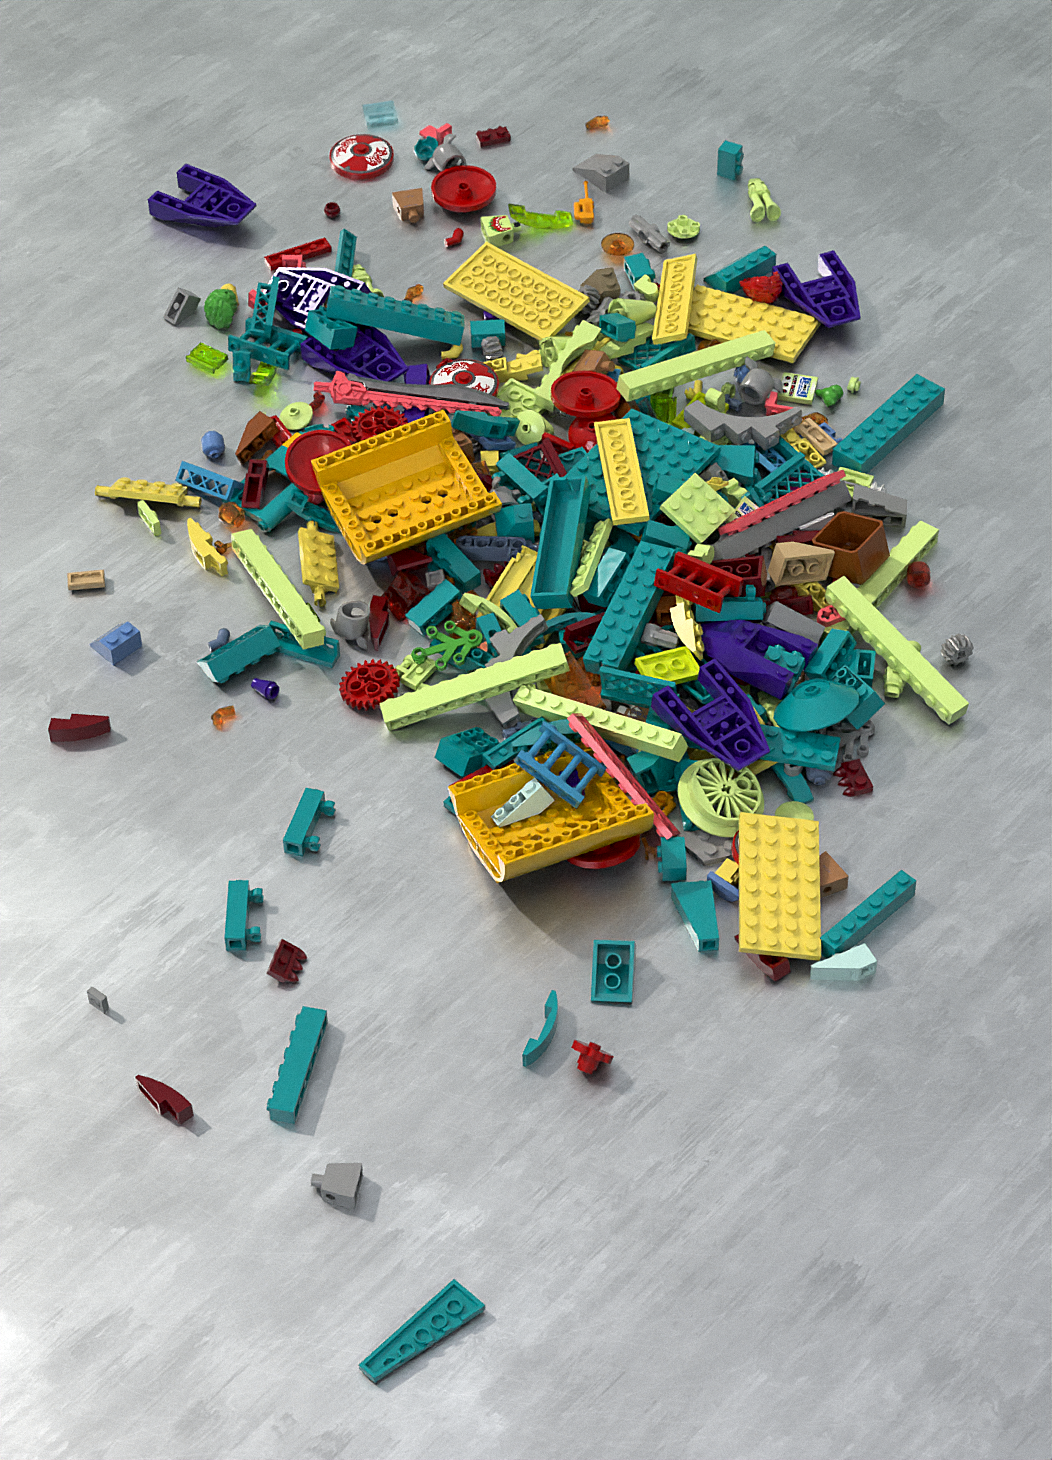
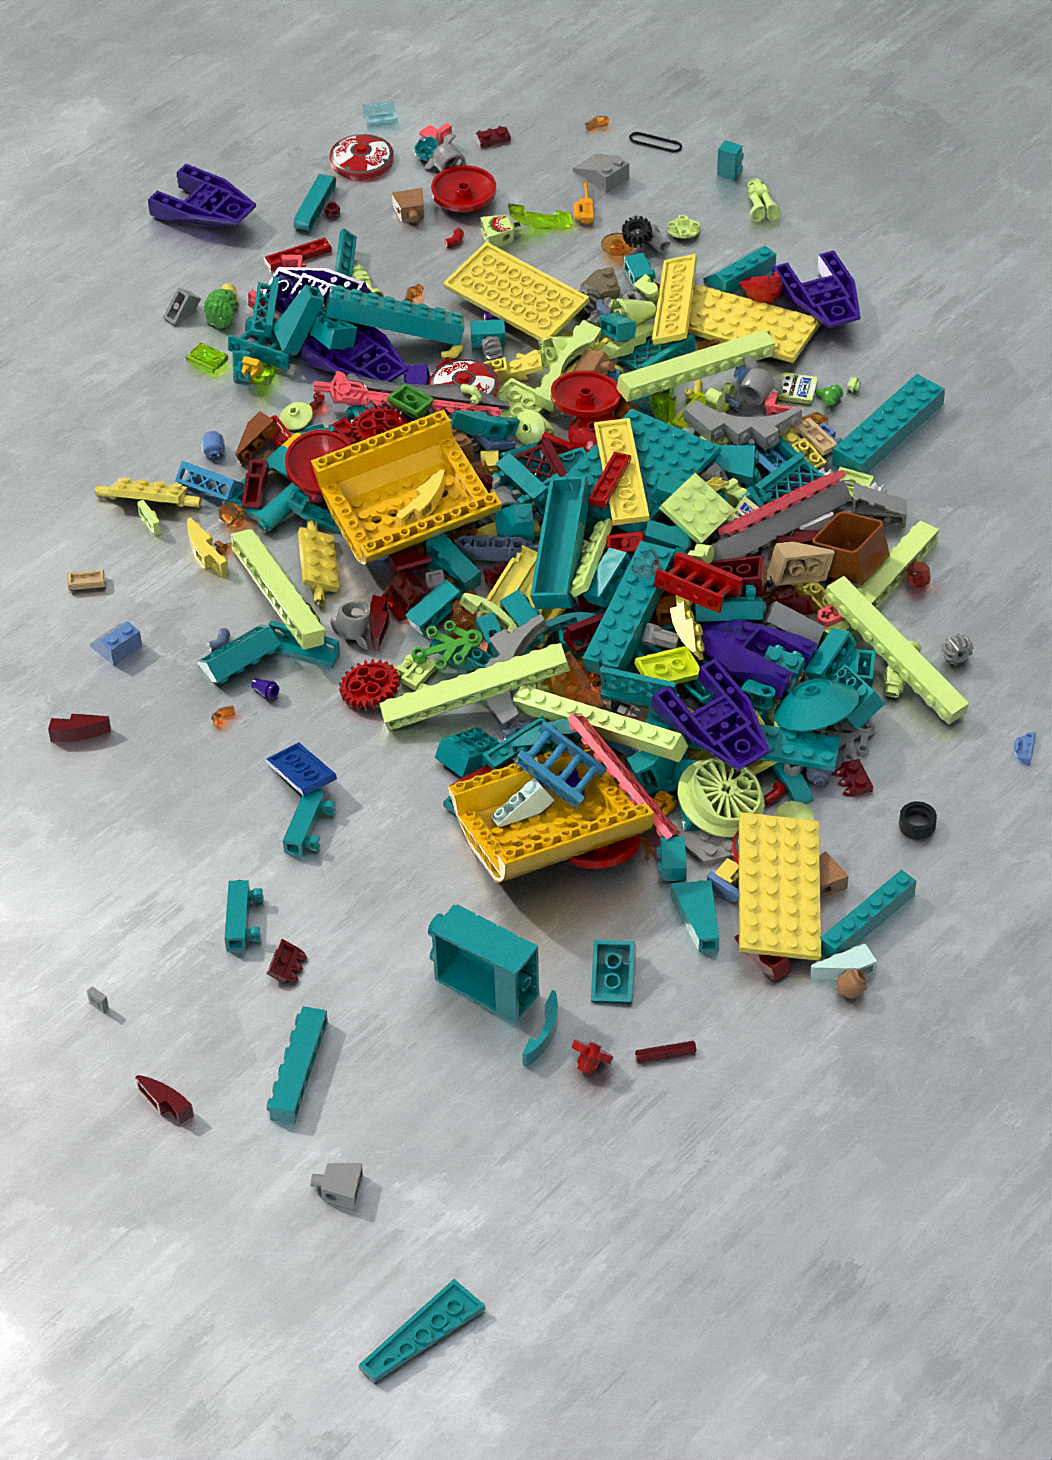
(252, 365): none -> yellow tile
(297, 319): none -> teal slope
(301, 769): none -> blue tile
(314, 202): none -> teal beam
(410, 401): none -> bright green slope
(427, 499): none -> light yellow slope
(473, 391): none -> yellowish green arm
(484, 962): none -> teal brick
(602, 309): none -> sand blue arm
(609, 479): none -> red tile
(625, 542): none -> red slope
(637, 239): none -> black tyre
(646, 565): none -> clear light blue hair
(665, 1051): none -> dark red axle
(672, 150): none -> black piece
(759, 694): none -> teal piece
(779, 790): none -> red arm
(852, 983): none -> medium nougat head
(917, 808): none -> black tyre
(1024, 747): none -> medium blue tile

